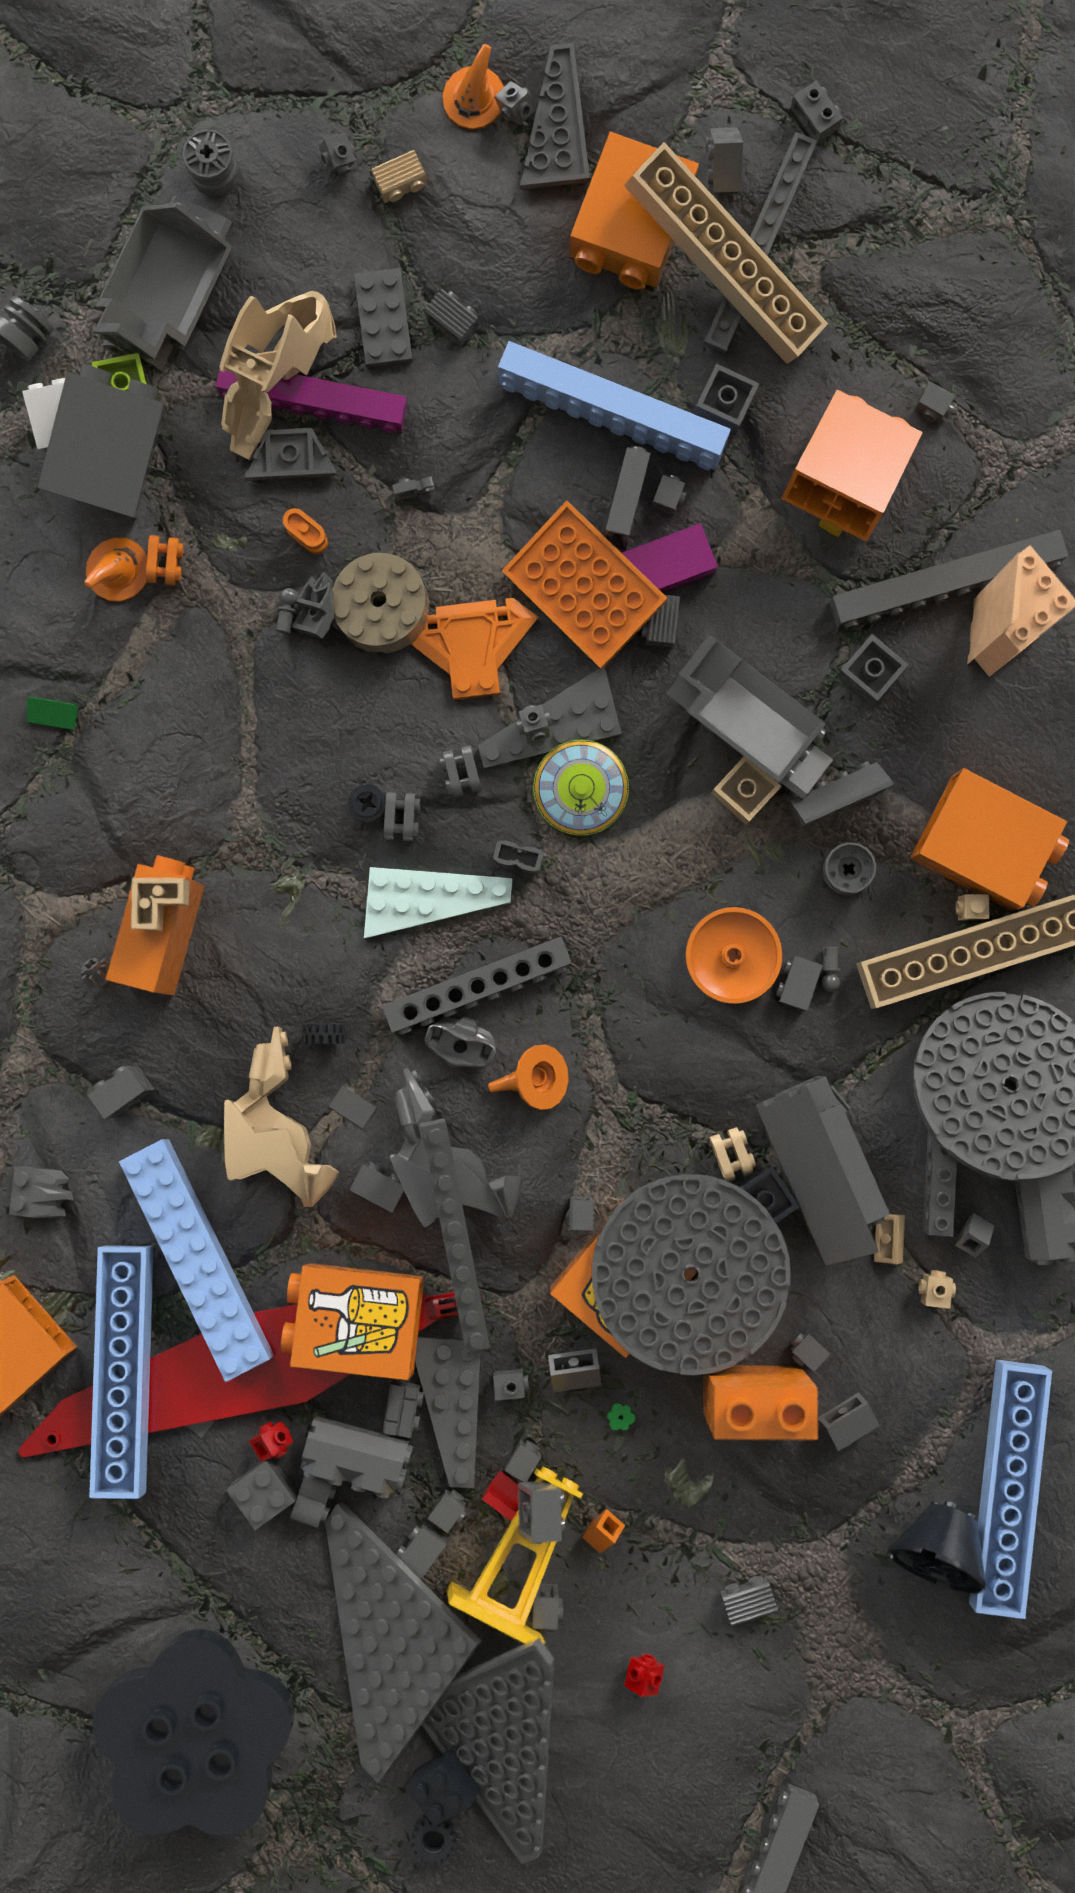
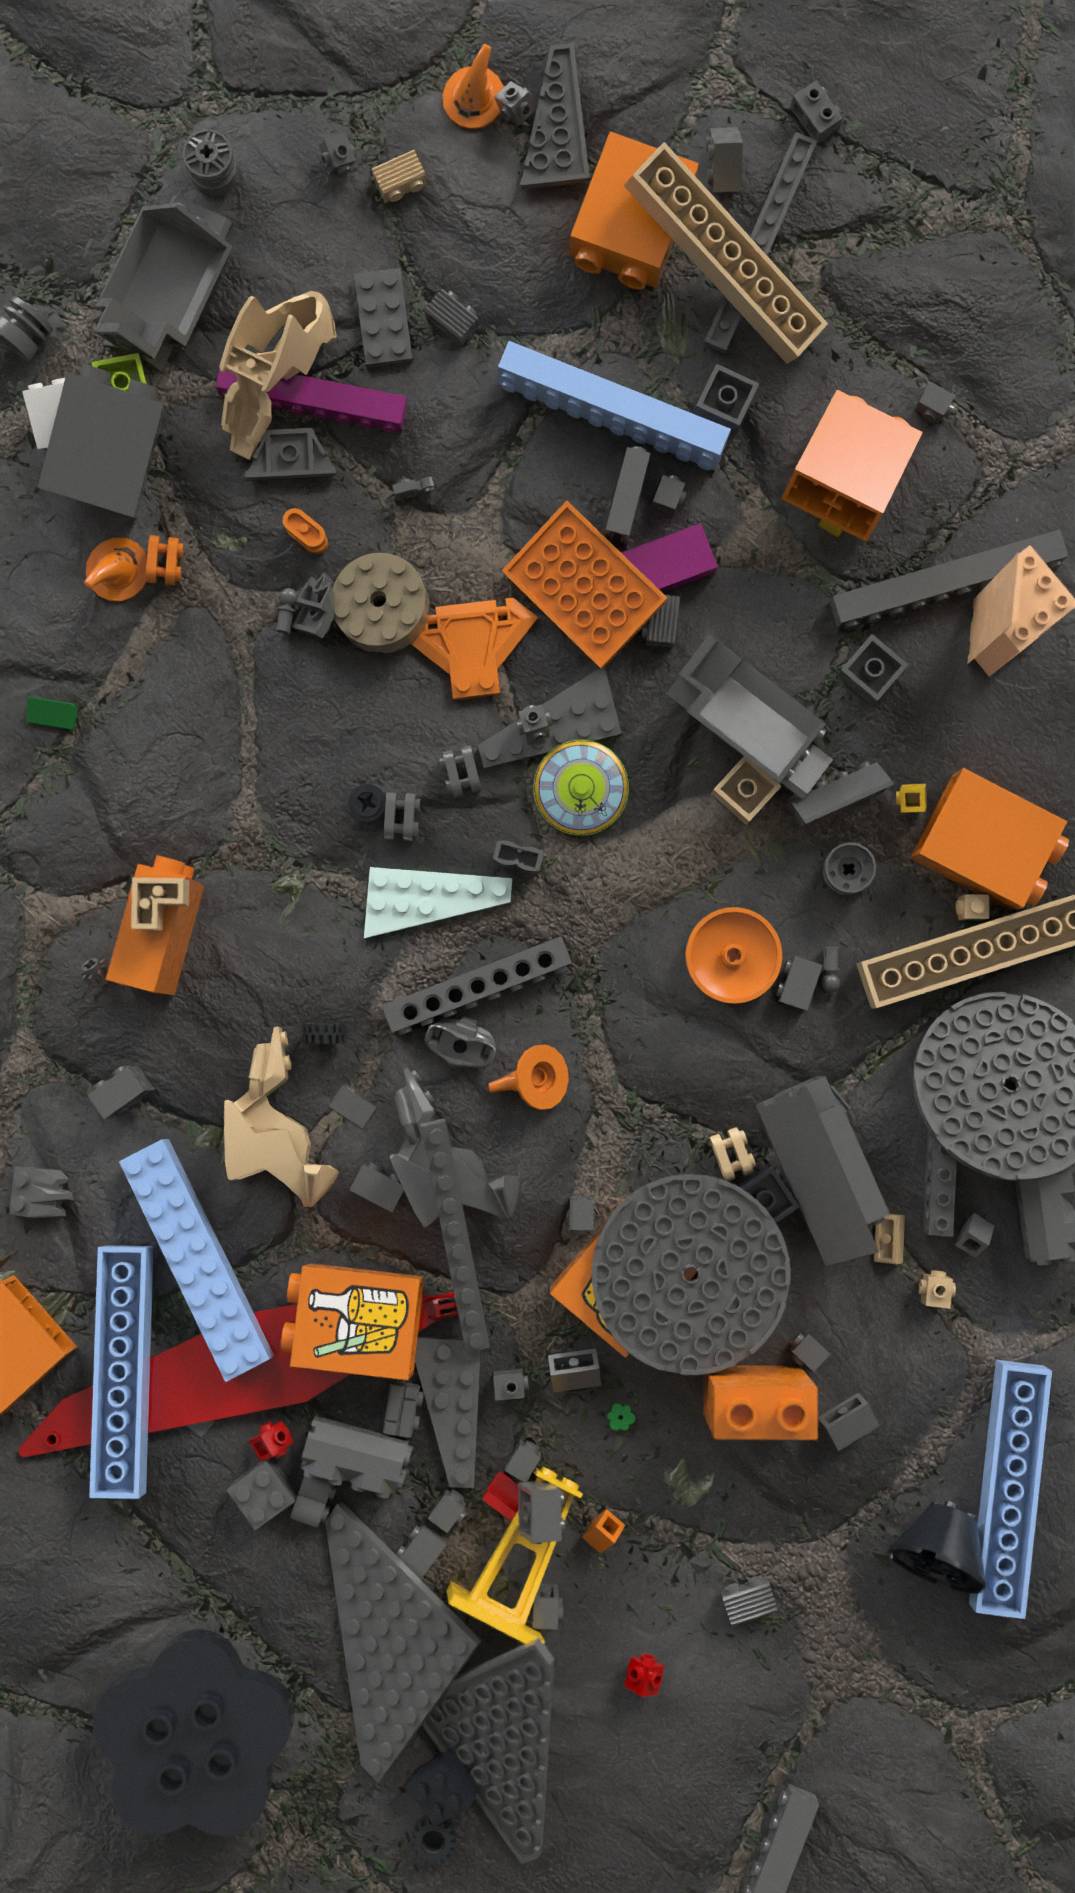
(912, 798): none -> yellow brick

